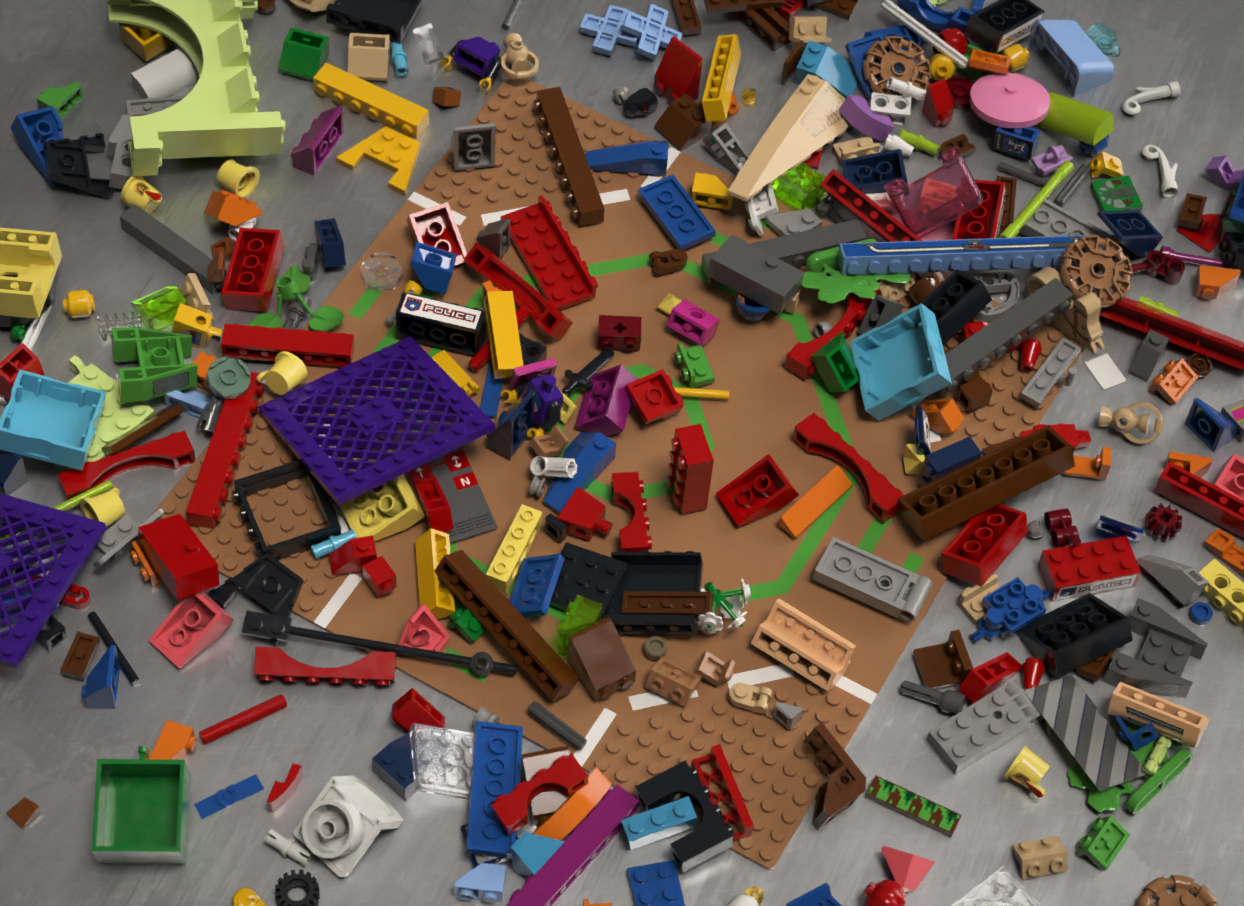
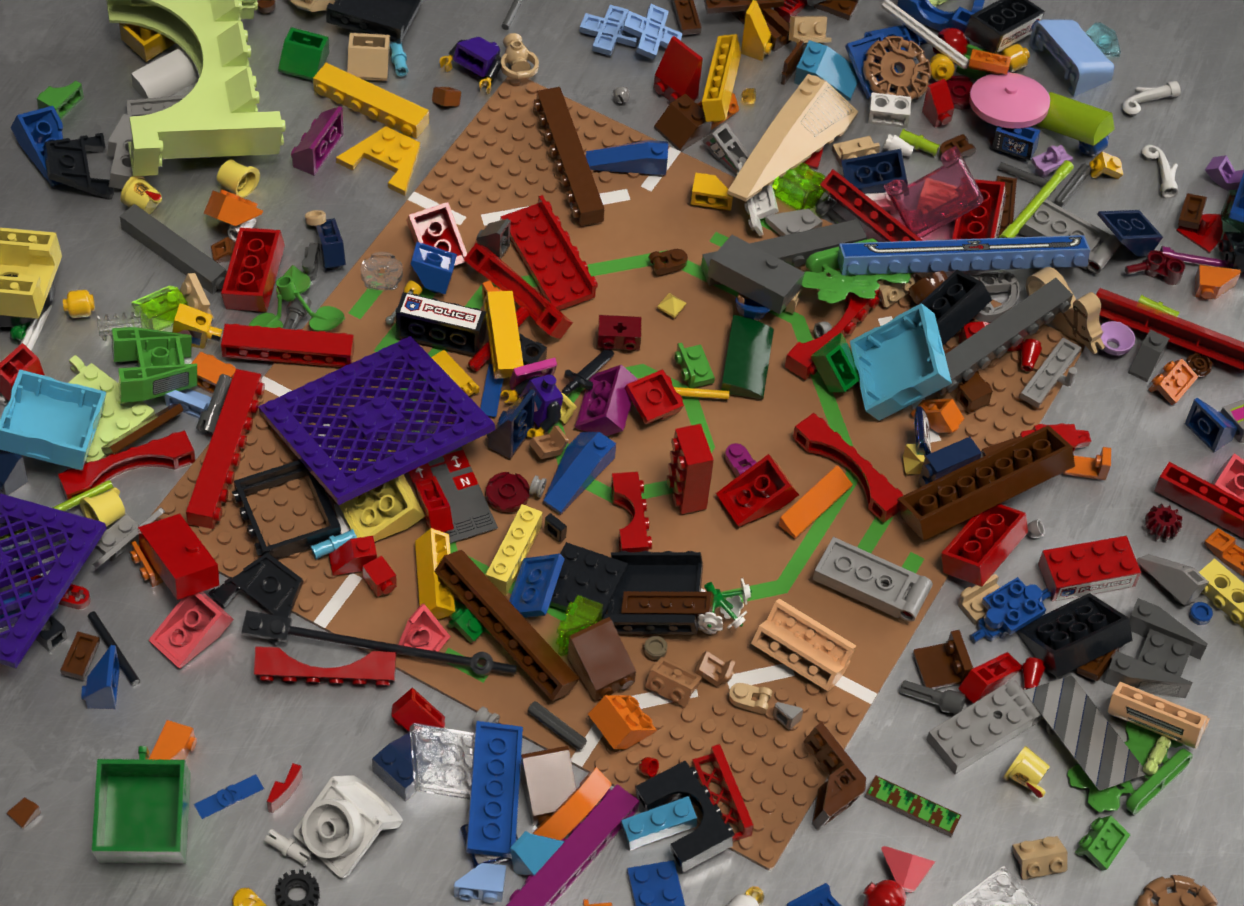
(216, 268): dark orange slope -> none
(228, 377): sand green tile -> none
(242, 719): red axle -> none
(284, 374): light yellow hat -> none
(315, 217): none -> tan tile
(428, 44): clear slope -> none
(473, 146): light grey slope -> none
(507, 492): none -> dark red tile
(553, 467): white piece -> none
(564, 776): red arch -> none
(584, 516): red torso -> none
(621, 721): none -> orange slope
(640, 103): black rock -> none
(649, 766): none -> red hinge
(676, 212): blue plate -> none
(693, 322): dark pink brick -> none
(738, 455): none -> magenta plate
(747, 358): none -> dark green slope
(755, 34): none -> yellow slope
(859, 115): medium lavender brick -> none
(880, 312): dark grey slope -> none
(906, 89): white pin -> none
(1061, 529): dark red beam -> none
(1095, 257): medium nougat plate -> none
(1105, 371): white sticker -> none
(1116, 194): green tile -> none
(1119, 334): none -> lavender piece
(1119, 528): clear blue slope -> none
(1134, 738): blue bracket -> none
(1142, 422): tan piece -> none
(1192, 463): orange slope -> none

